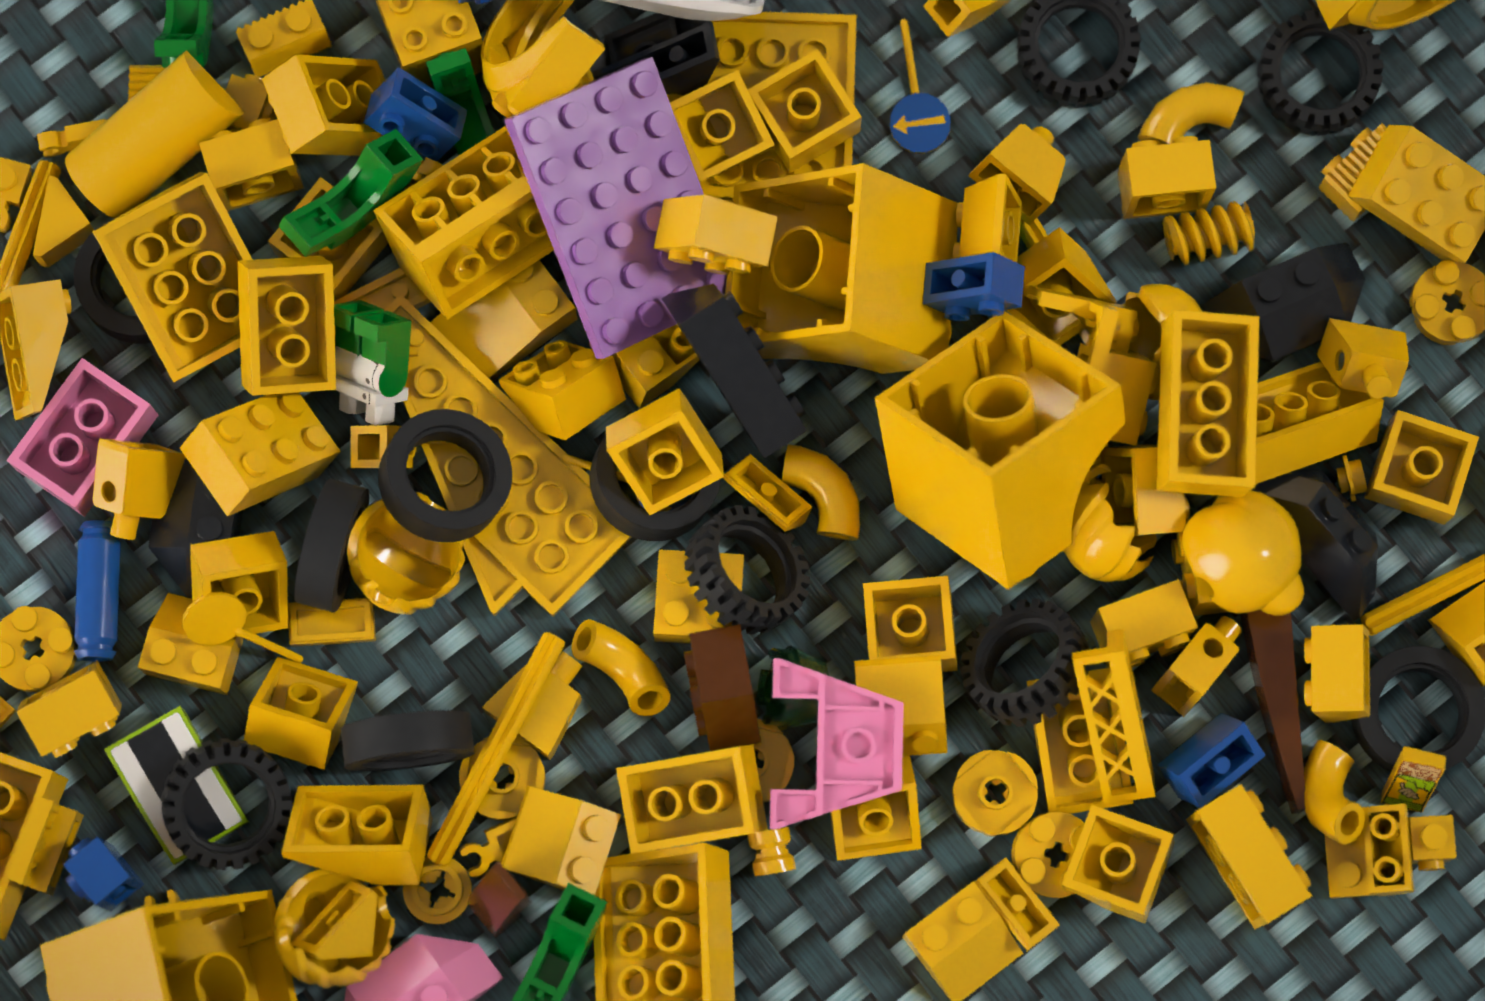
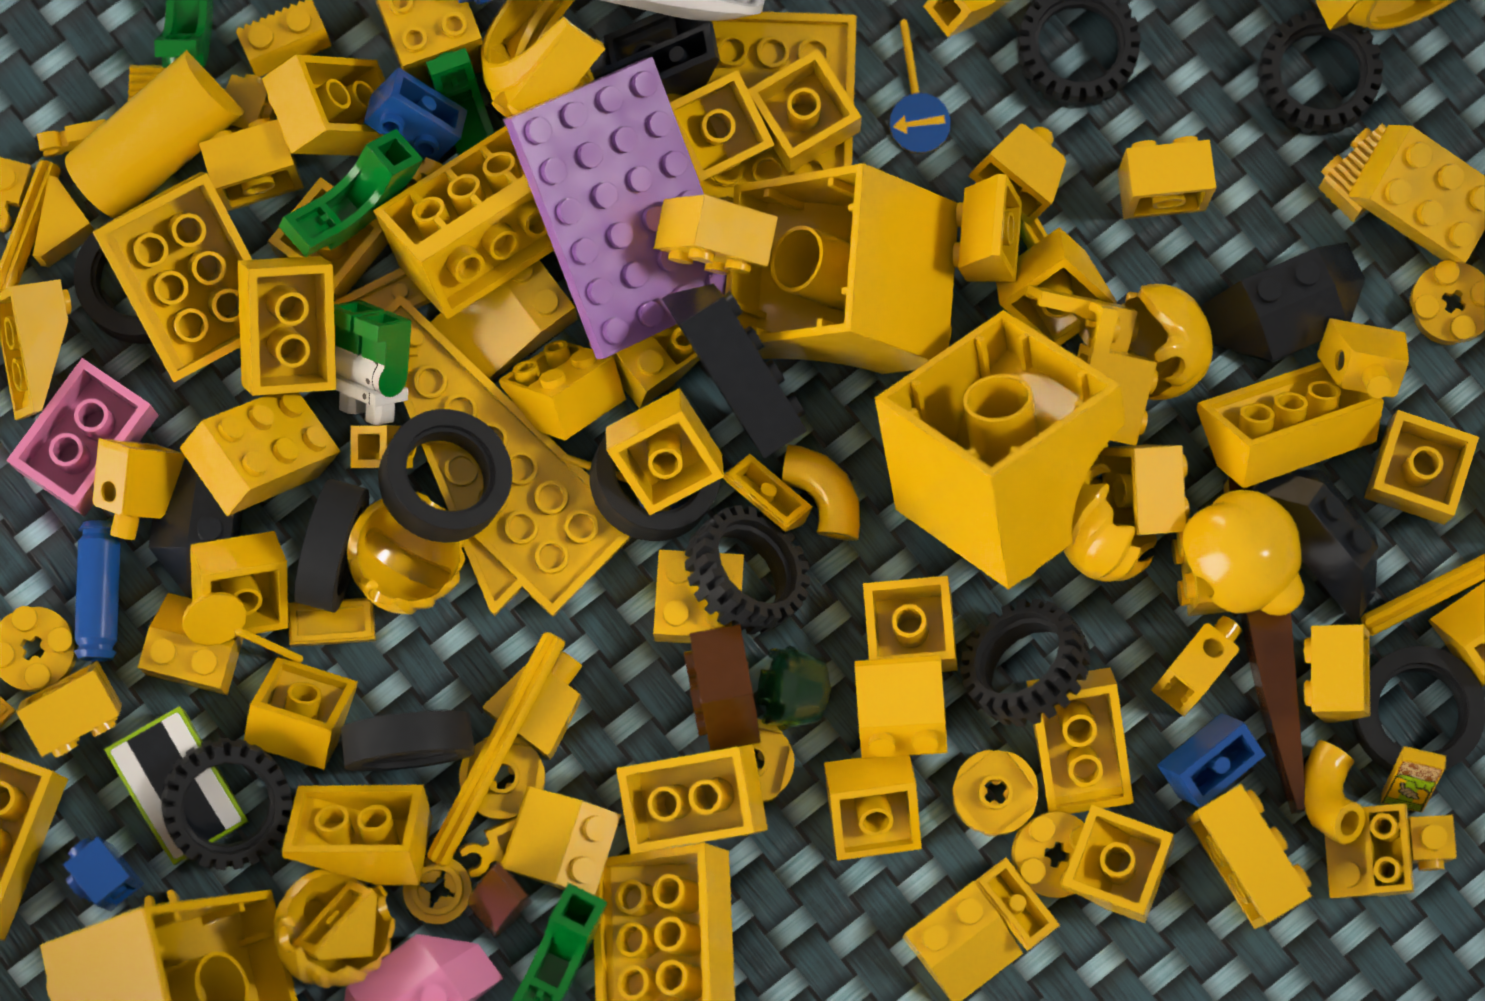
(44, 846): yellow slope -> none
(623, 663): yellow cylinder -> none
(771, 851): yellow wheel -> none
(855, 745): bright pink wing -> none
(973, 286): blue brick -> none
(1128, 711): yellow fence -> none
(1151, 622): yellow brick -> none
(1191, 107): yellow cylinder -> none
(1208, 403): yellow brick -> none
(1209, 231): yellow piece -> none
(1351, 477): yellow plate -> none

